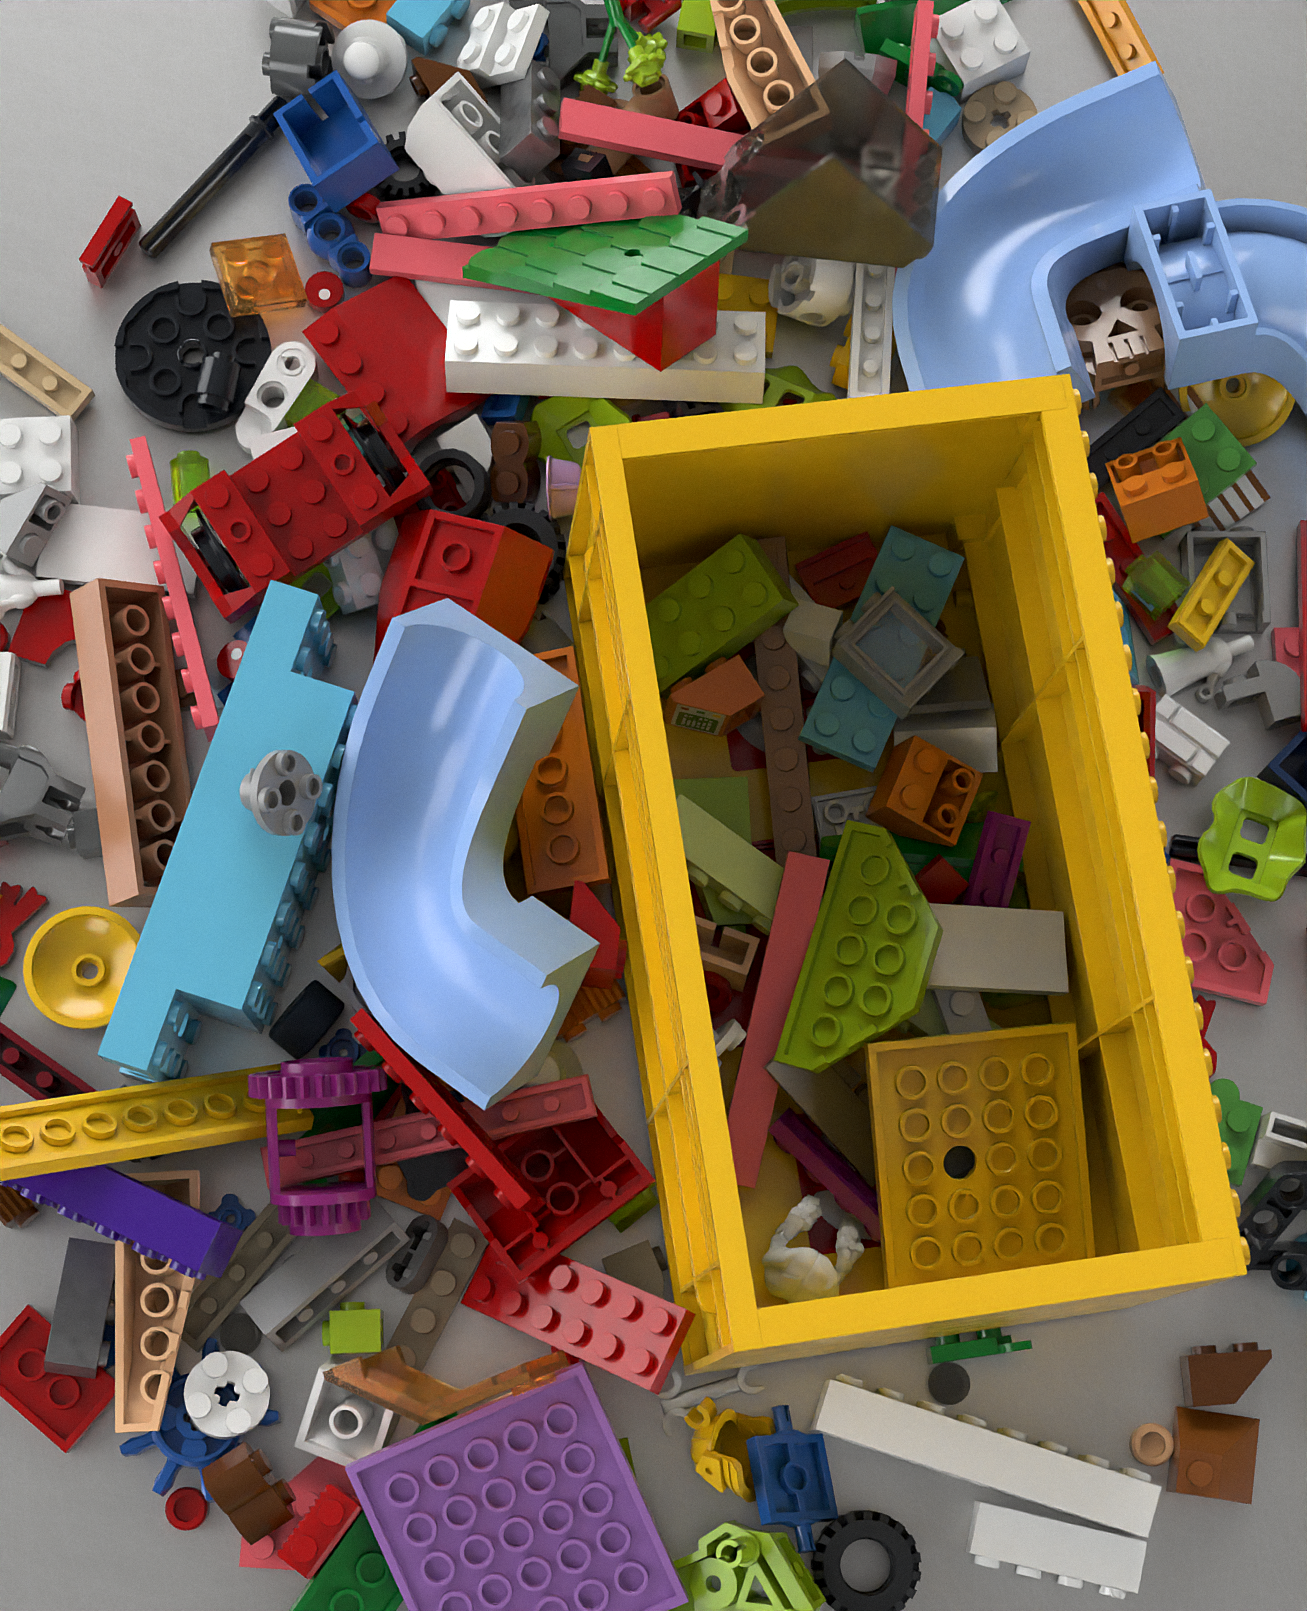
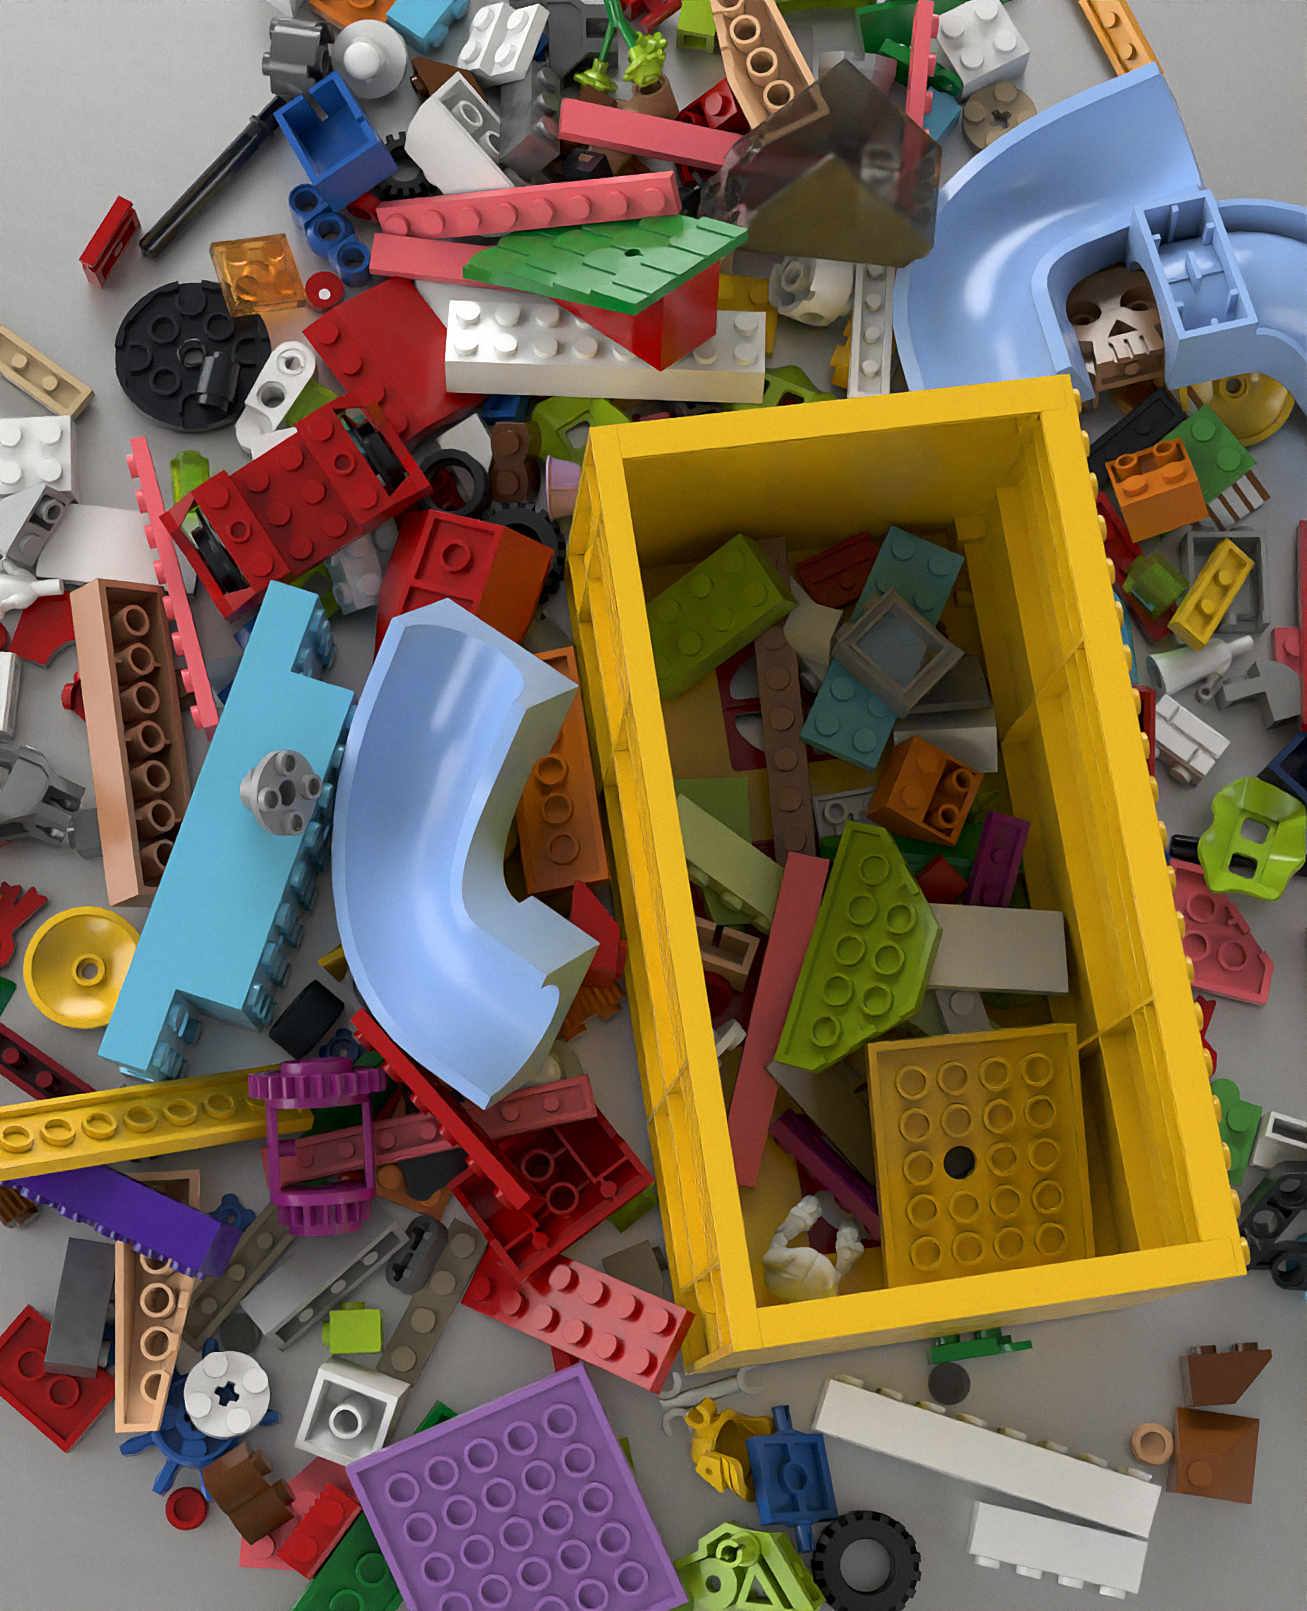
(230, 658): red tile -> none
(424, 1399): clear orange windscreen -> none
(715, 701): orange slope -> none

